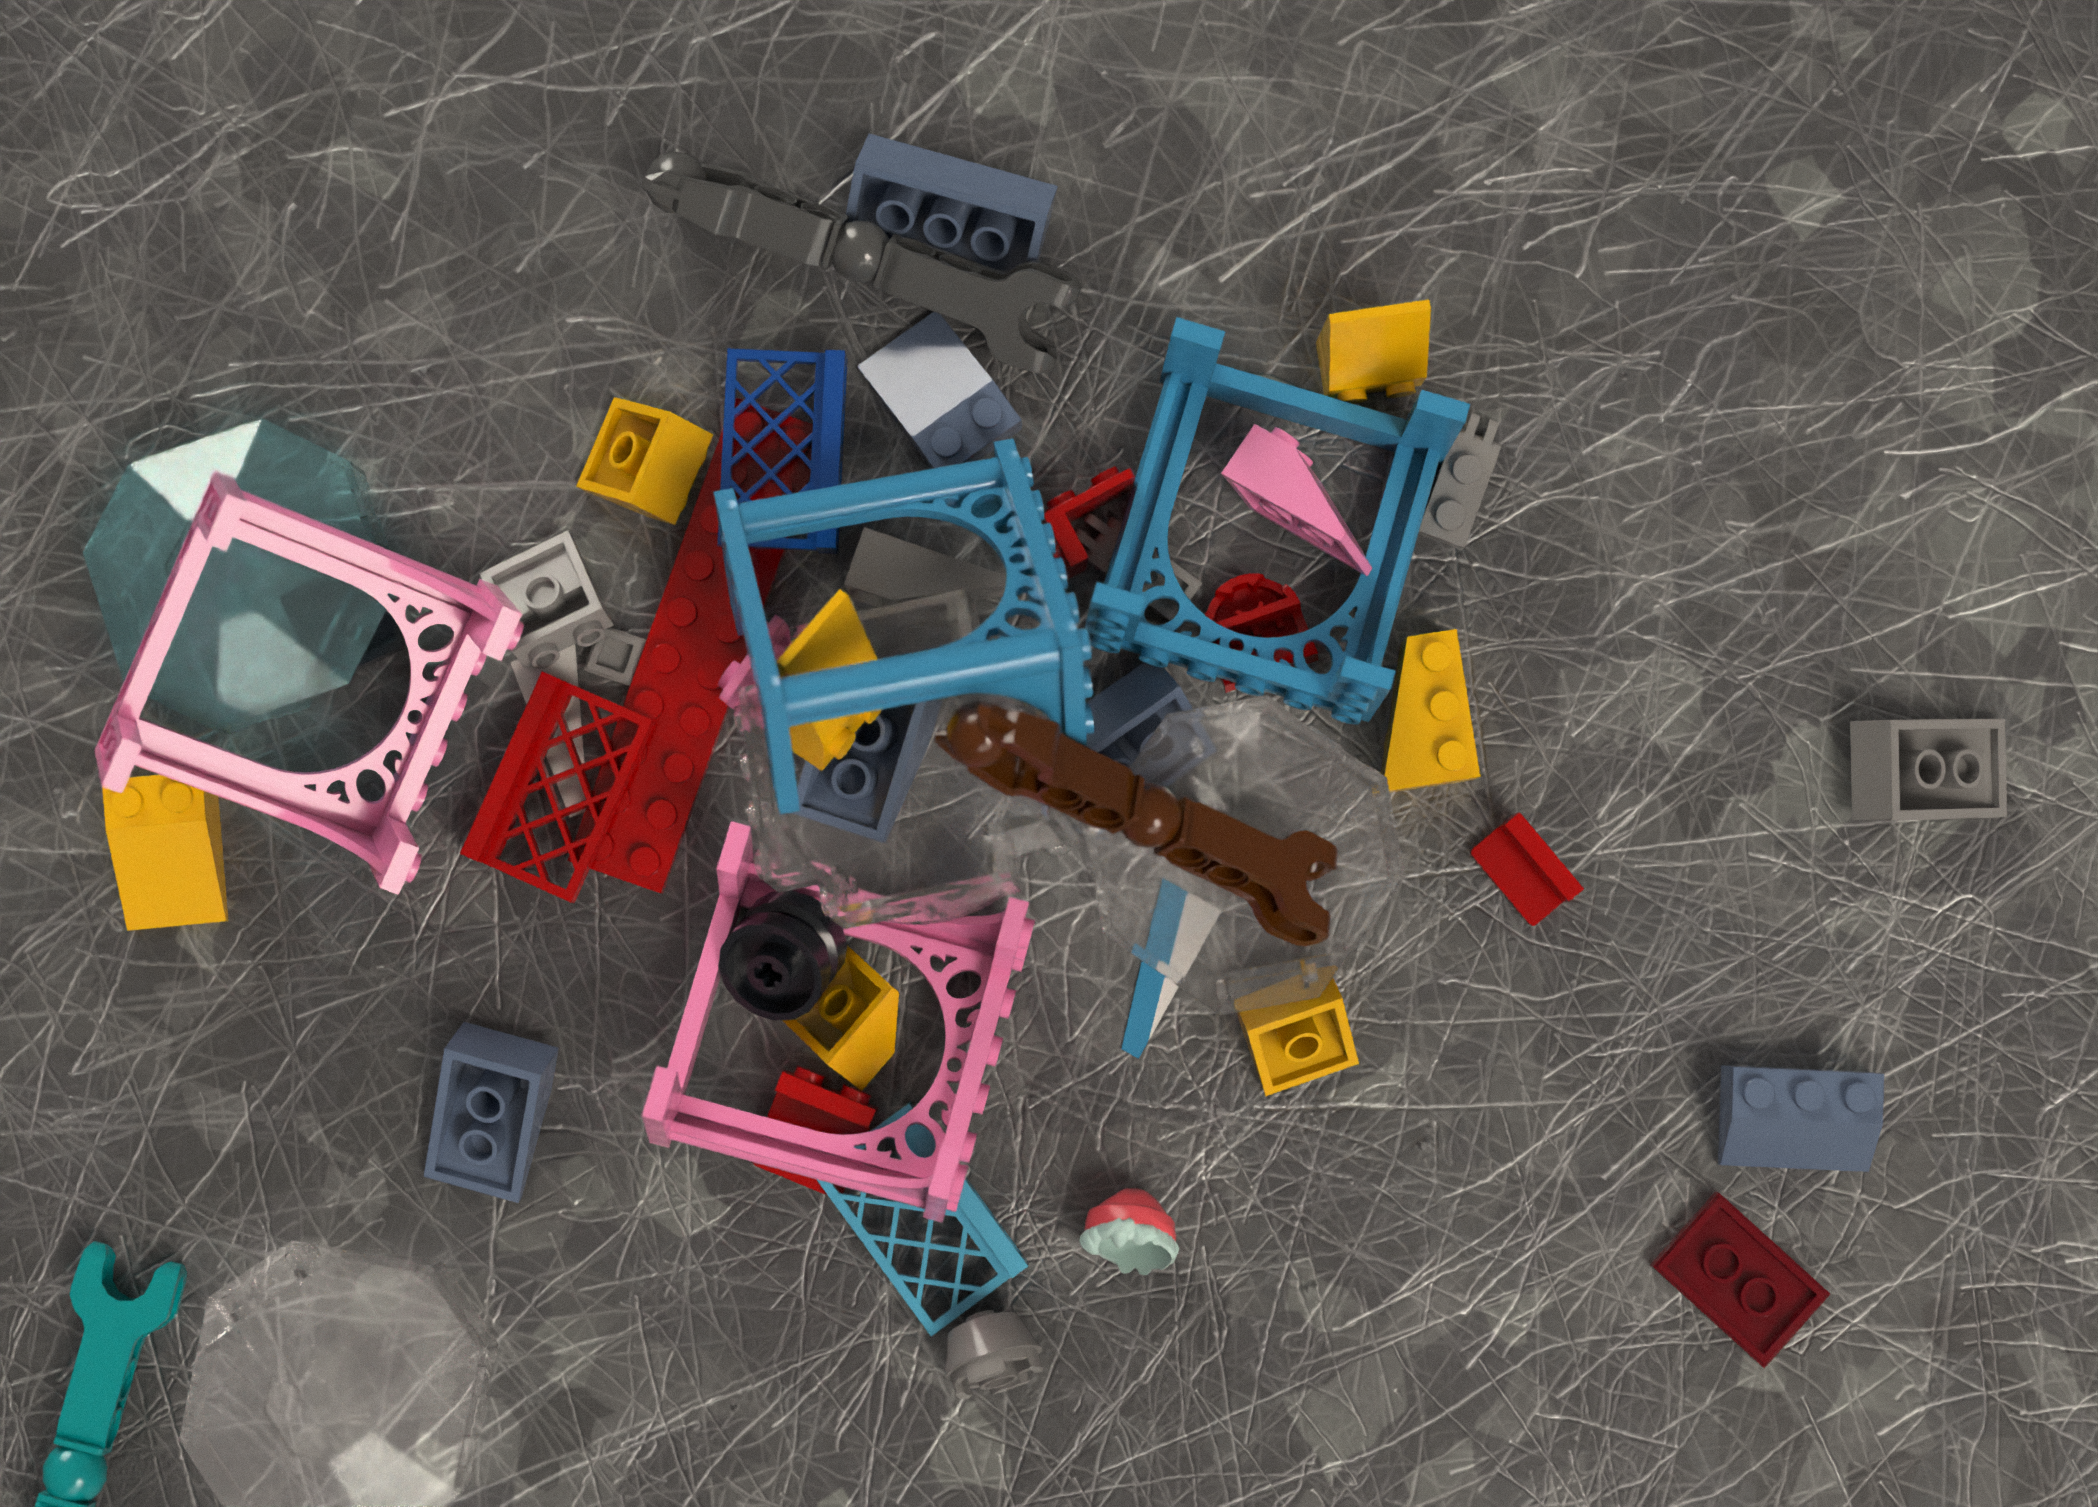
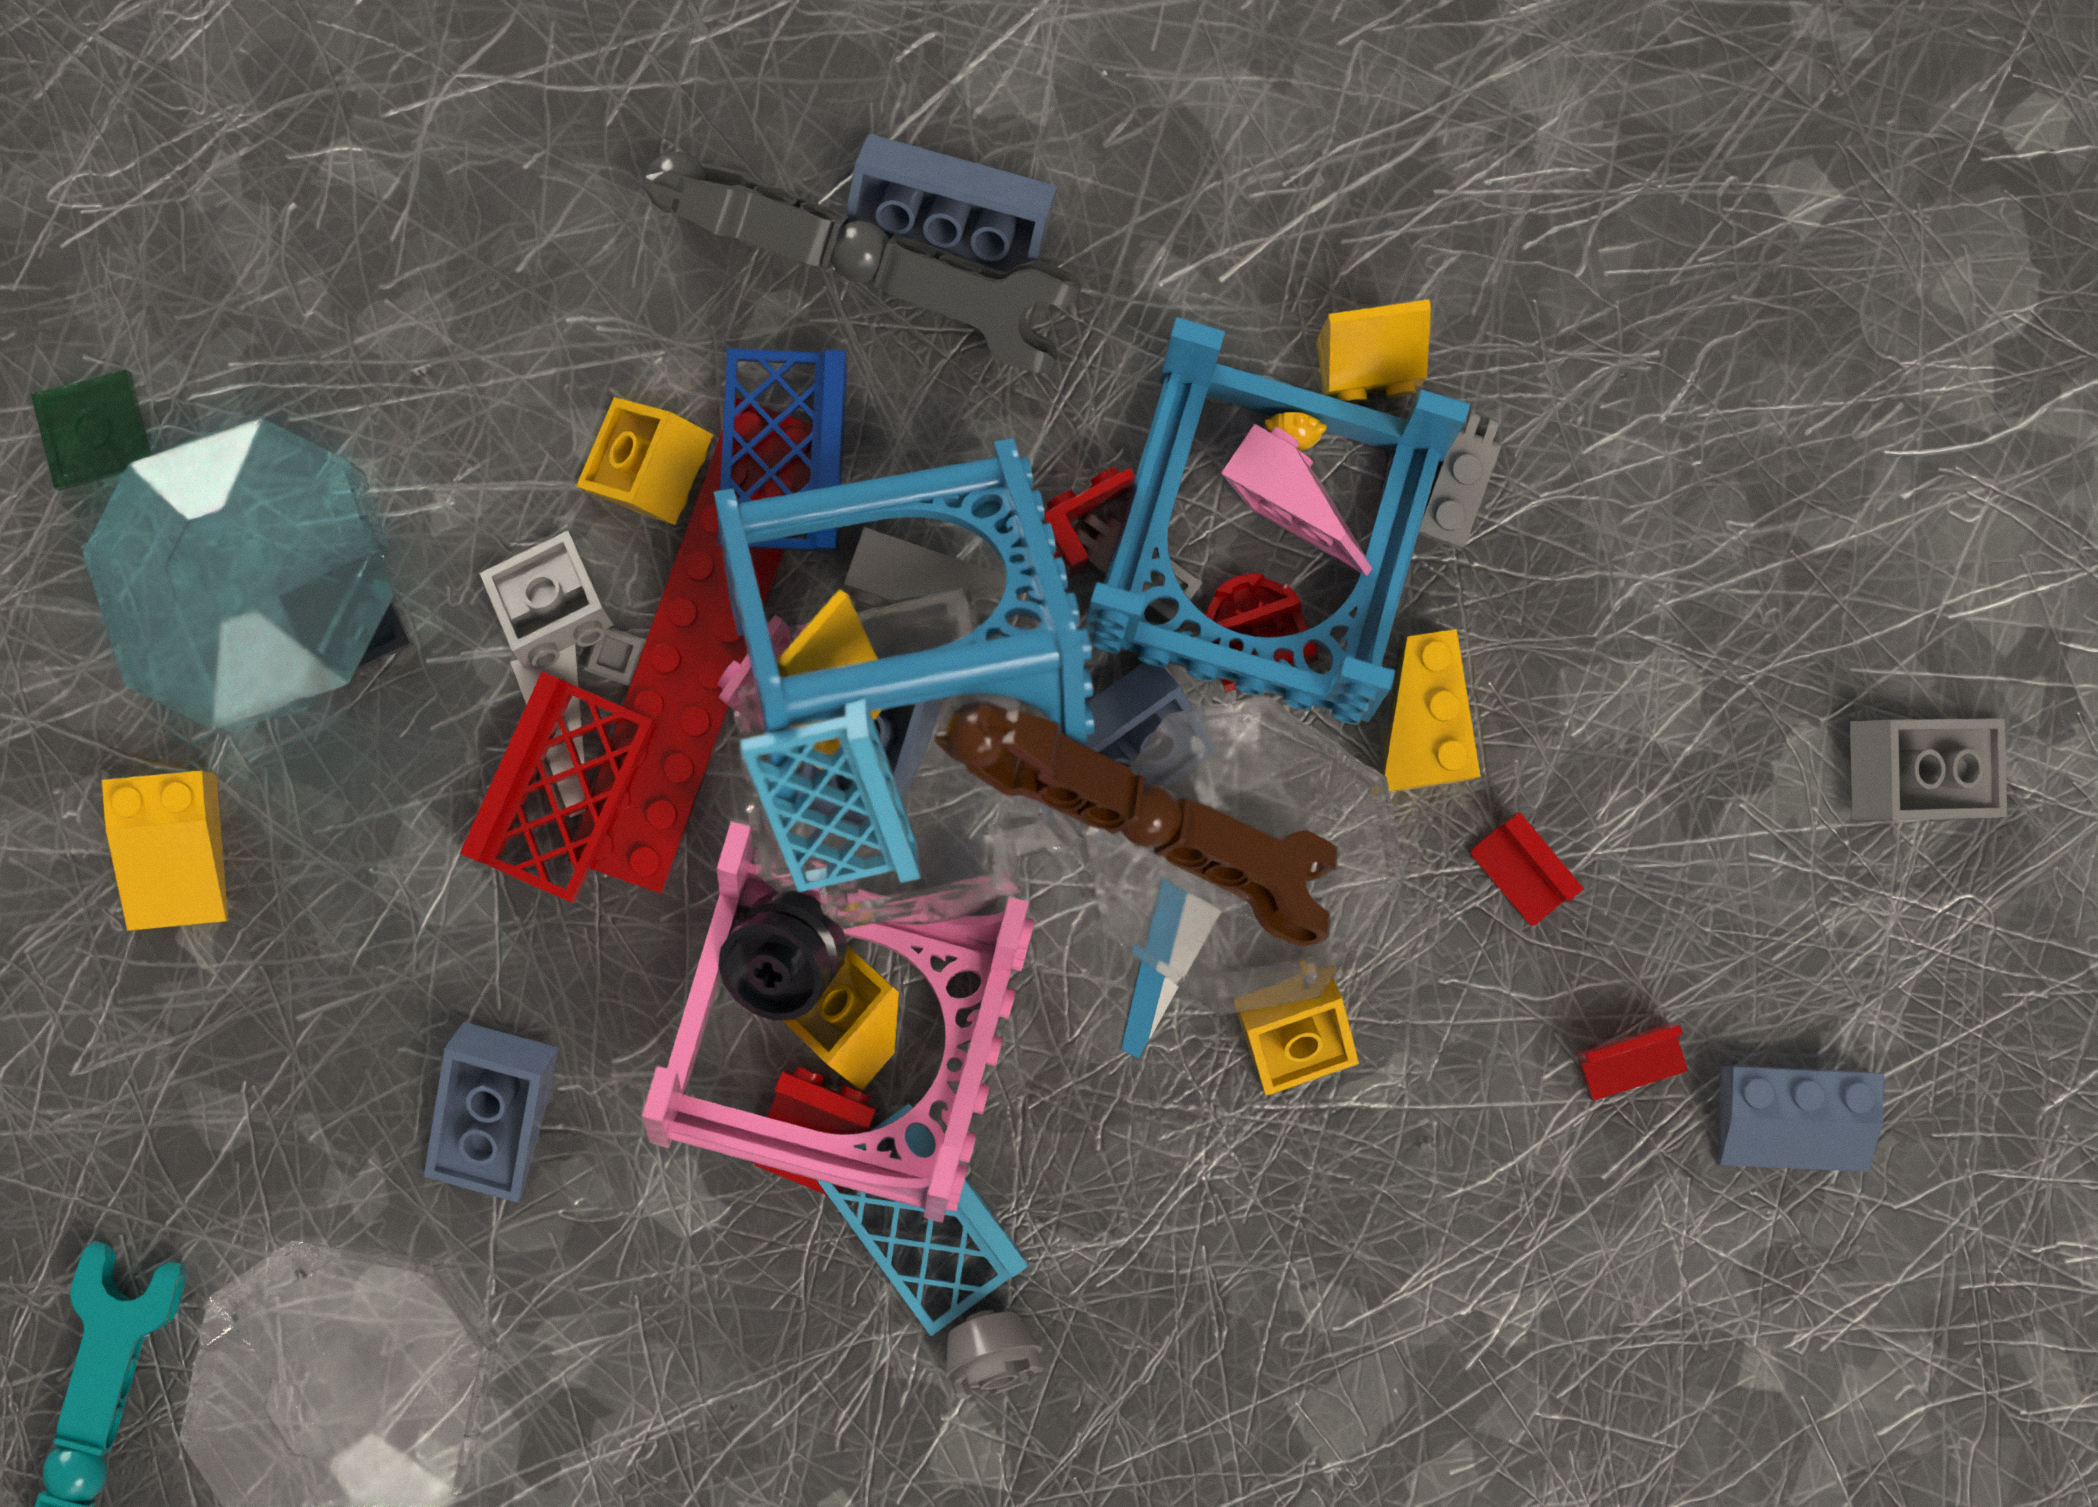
(91, 429): none -> clear green tile
(376, 831): bright pink arch -> none
(873, 782): none -> medium azure fence
(940, 394): sand blue slope -> none
(1131, 1232): light aqua hair -> none
(1302, 427): none -> yellow animal
(1632, 1061): none -> red panel
(1740, 1279): dark red tile -> none

